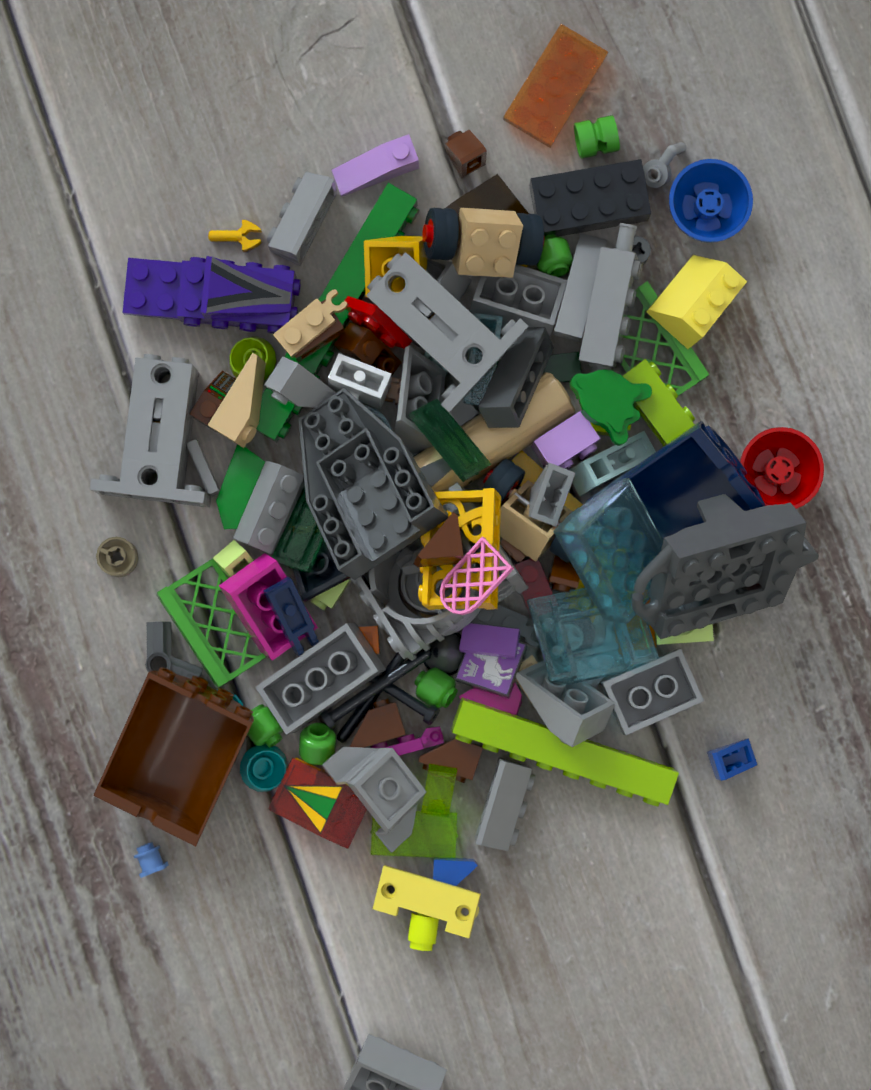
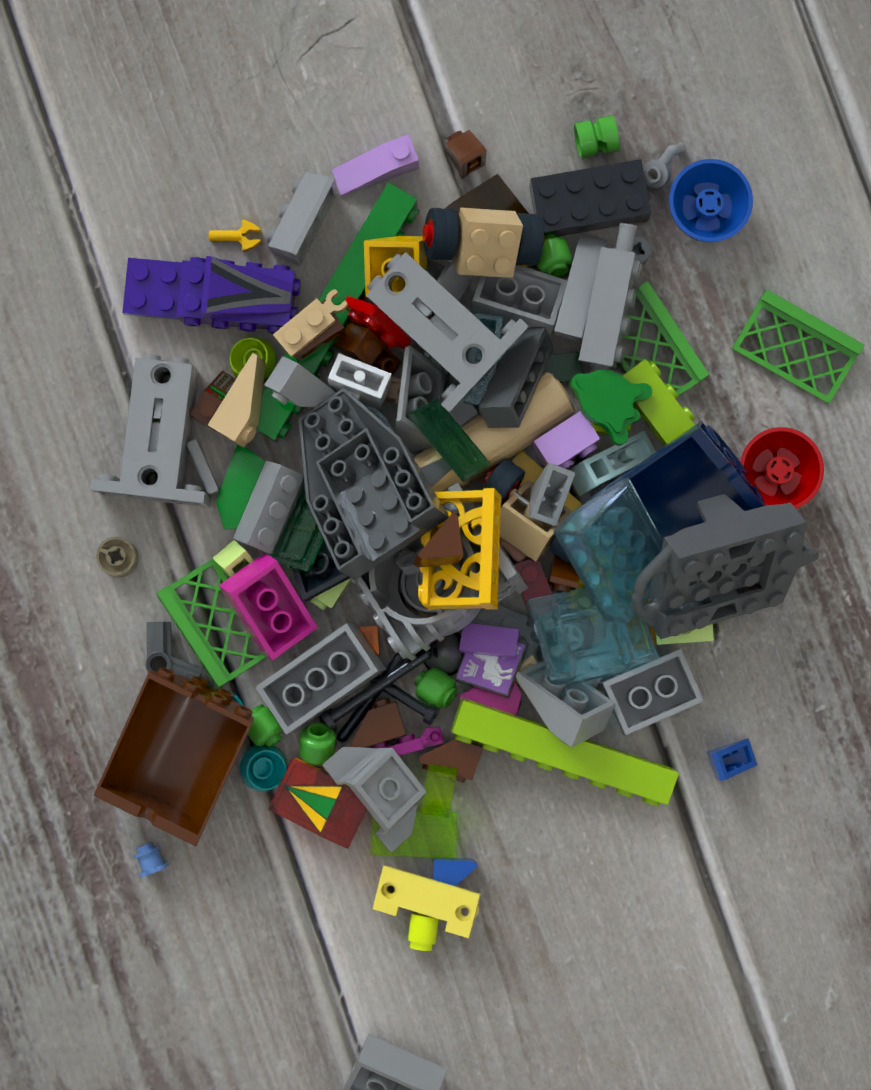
(291, 614): dark blue hinge -> none
(482, 596): bright pink window -> none
(504, 805): light grey slope -> none
(555, 85): clear orange plate -> none
(696, 298): light yellow slope -> none
(810, 324): none -> bright green fence

